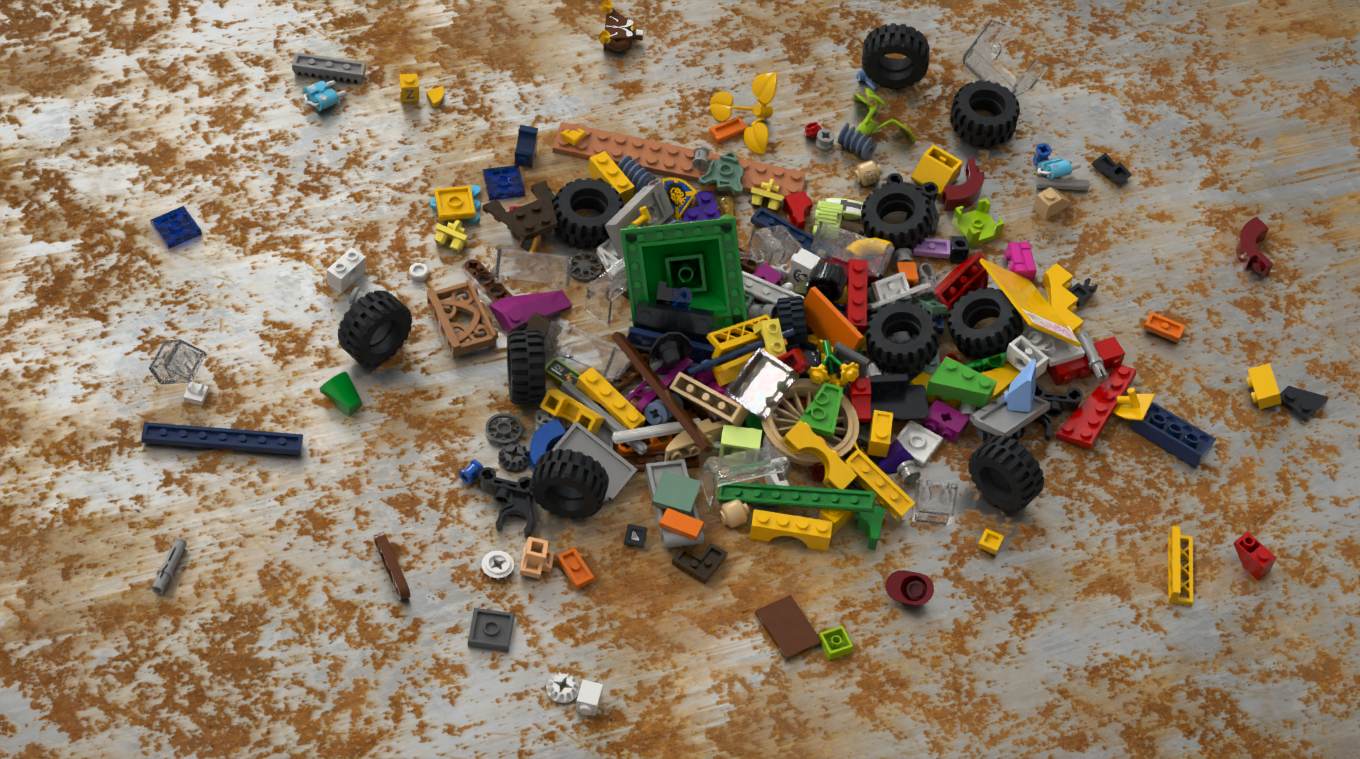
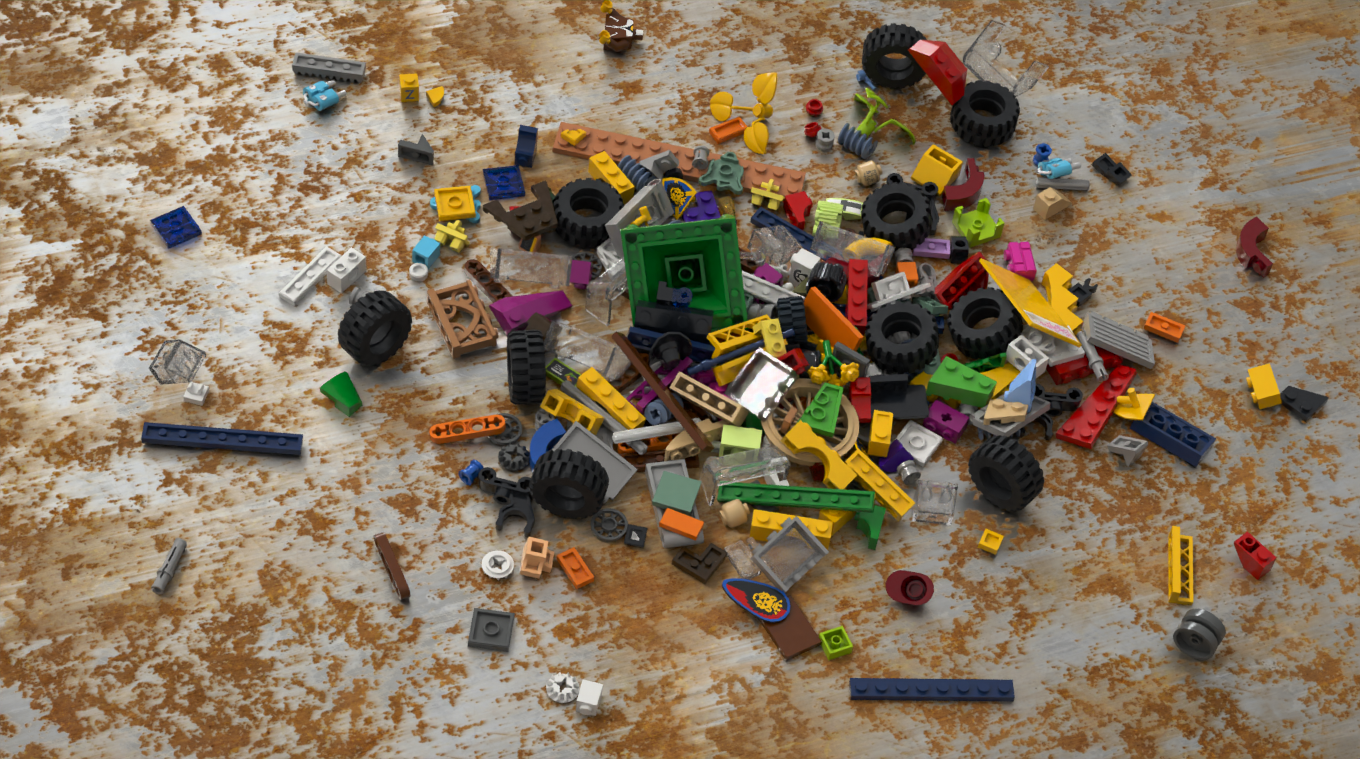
(309, 276): none -> white tile
(418, 152): none -> dark grey slope
(426, 251): none -> medium azure brick
(468, 432): none -> orange beam
(581, 273): none -> magenta brick
(609, 525): none -> dark grey wheel
(660, 163): none -> light grey slope
(675, 173): none -> black tile
(740, 556): none -> clear plate
(758, 599): none -> shield
(788, 554): none -> window
(789, 419): none -> medium nougat tile
(814, 107): none -> red plate
(931, 689): none -> dark blue plate
(942, 67): none -> red wedge
(1005, 411): none -> tan wing
(1119, 339): none -> light grey hinge
(1129, 447): none -> light grey slope
(1199, 634): none -> dark grey wheel

